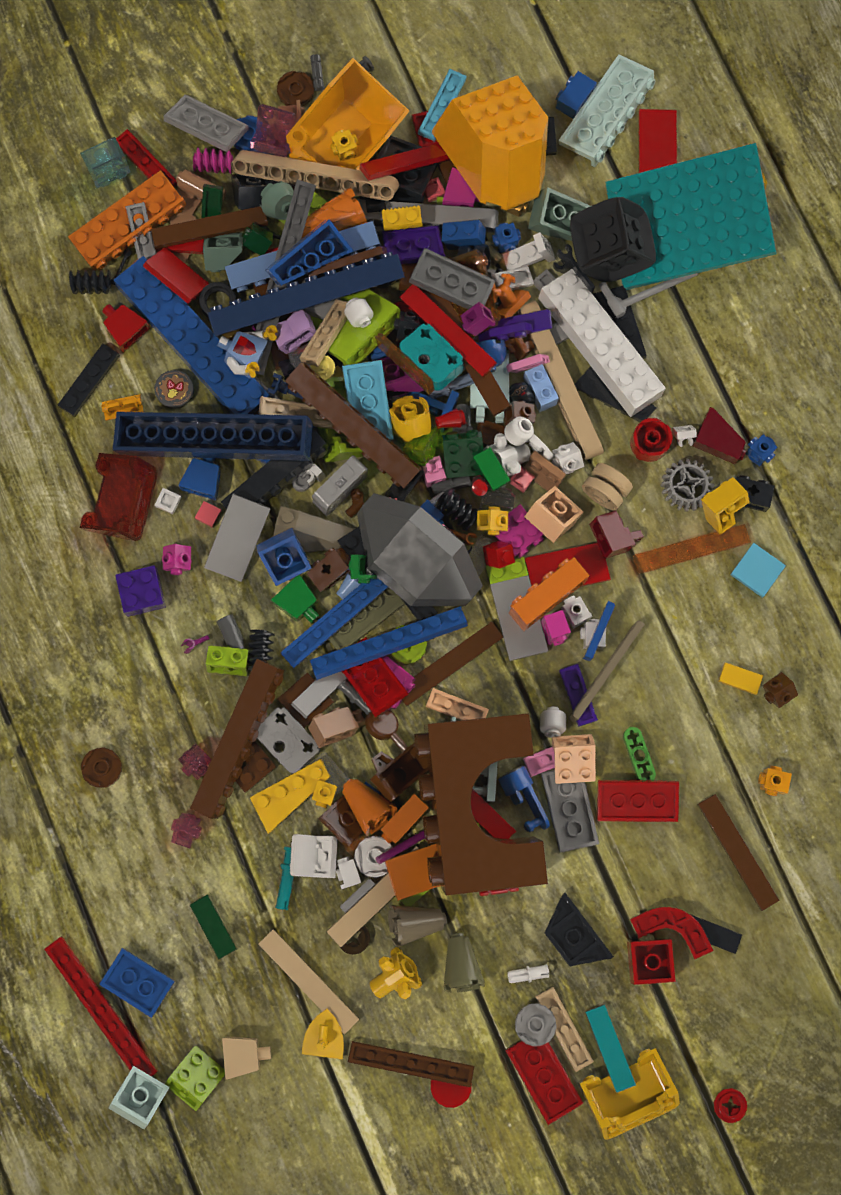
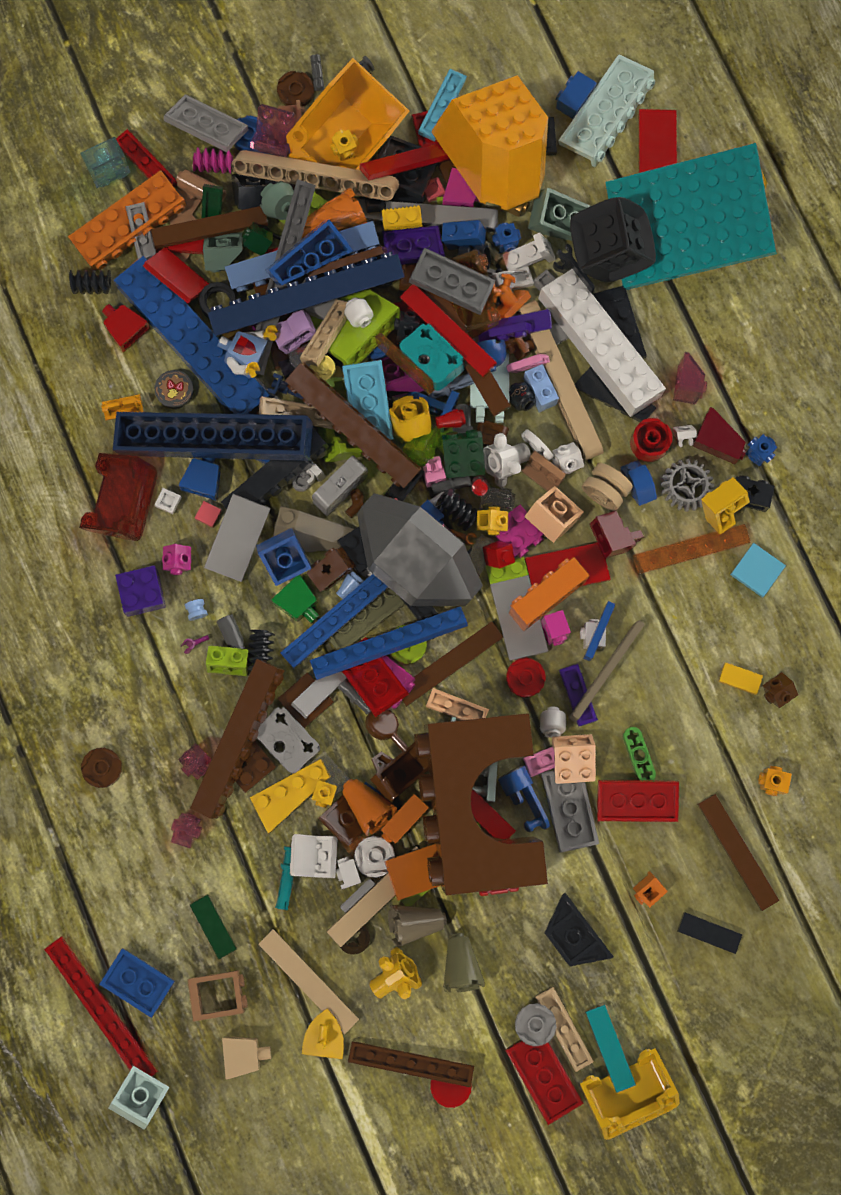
(88, 380): black plate -> none
(127, 253): black hinge -> none
(195, 996): none -> medium nougat window
(195, 1078): lime bracket -> none
(196, 609): none -> light blue wheel
(335, 725): medium nougat brick -> none
(357, 566): green bracket -> none
(400, 847): magenta bar -> none
(477, 319): magenta brick -> none
(491, 469): green tile -> none
(518, 409): reddish brown brick -> none
(519, 431): white head -> none
(522, 480): coral tile -> none
(525, 677): none -> red tile
(528, 974): white axle -> none
(576, 618): white brick -> none
(619, 306): light grey bar -> none
(642, 482): none -> blue brick
(651, 961): red brick -> none
(655, 891): none -> orange brick
(679, 921): red plate -> none
(689, 381): none -> clear pink slope
(736, 1113): red gear -> none

